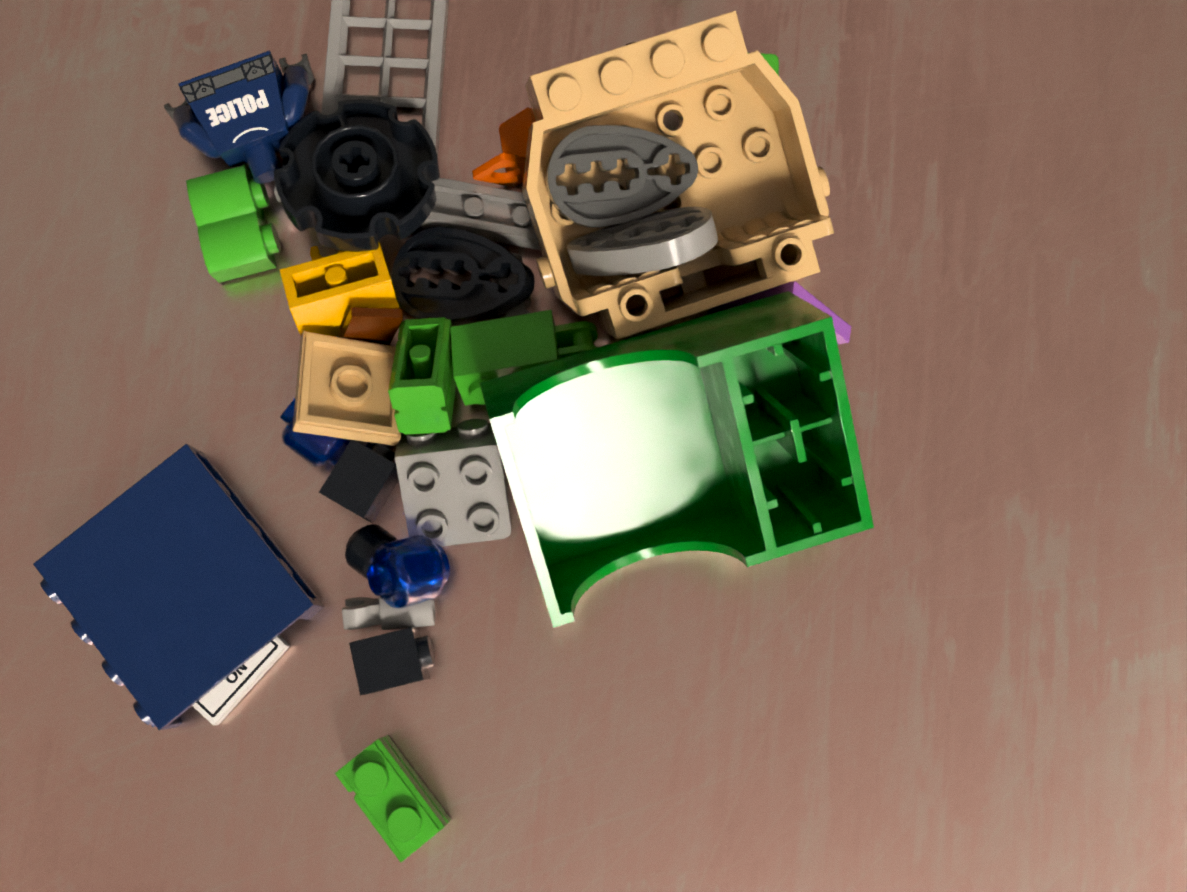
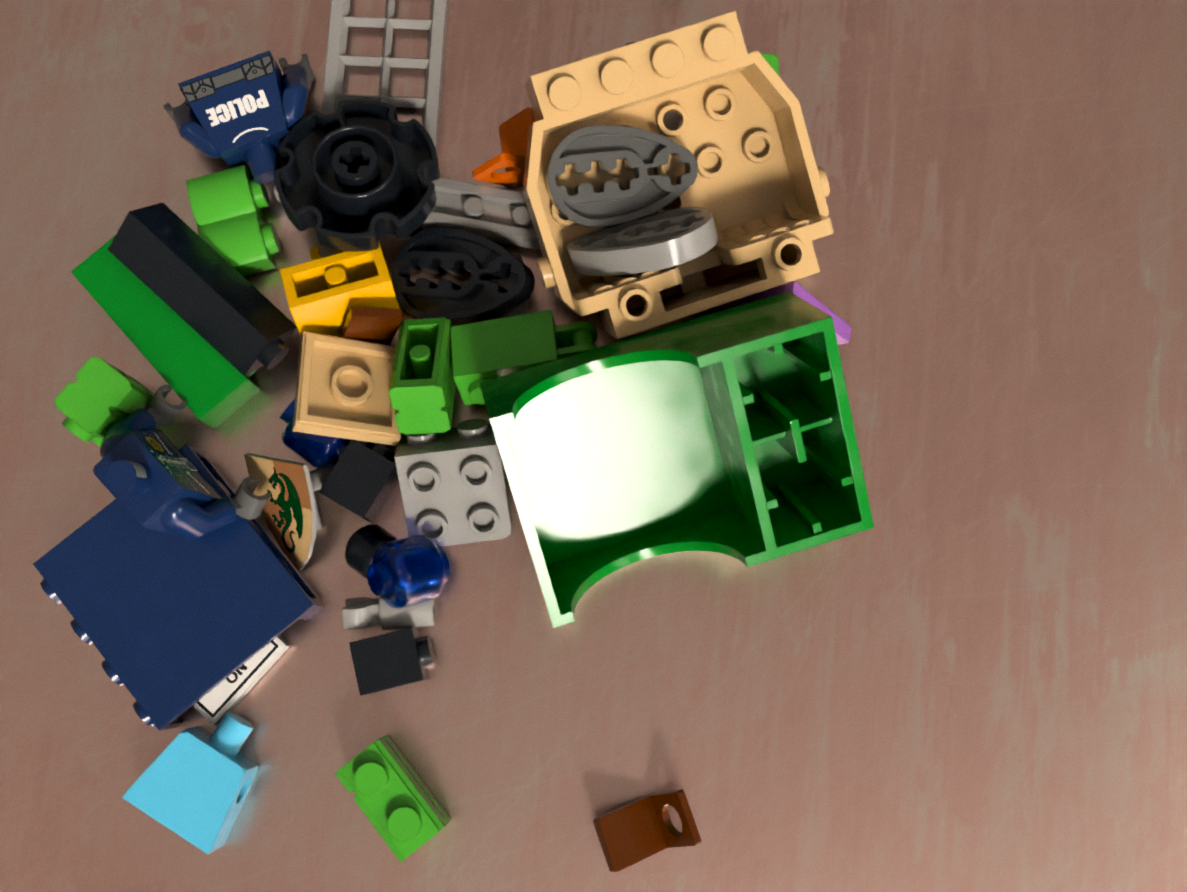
(99, 399): none -> bright green brick
(160, 483): none -> dark blue torso
(171, 345): none -> green brick
(198, 783): none -> medium azure torso
(202, 288): none -> black brick
(292, 506): none -> shield
(645, 829): none -> reddish brown bracket

